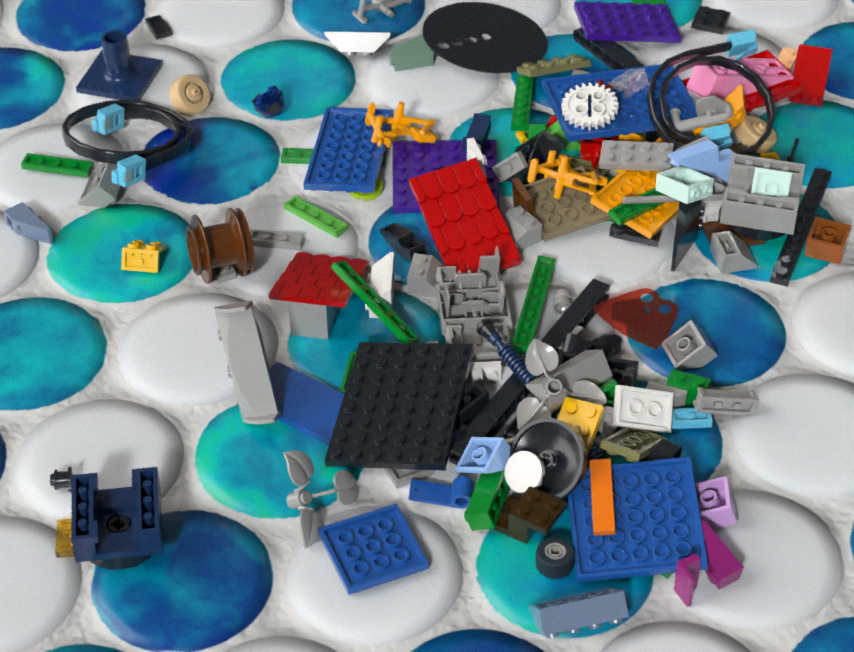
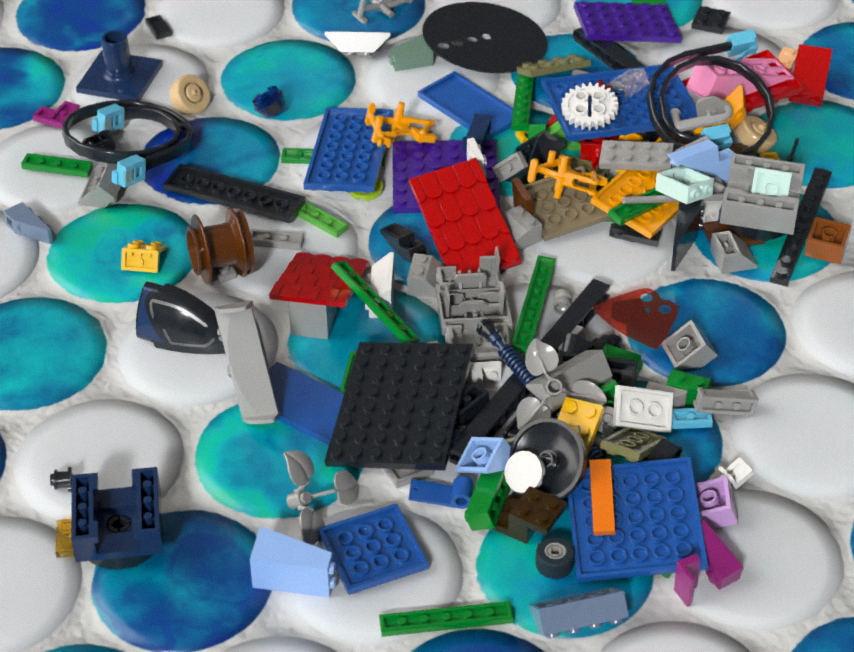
(55, 117): none -> magenta plate
(102, 140): none -> black piece
(177, 320): none -> black panel
(235, 193): none -> black plate
(291, 565): none -> light blue slope
(446, 618): none -> green tile
(462, 98): none -> blue tile
(615, 352): none -> green tile
(737, 473): none -> white bracket

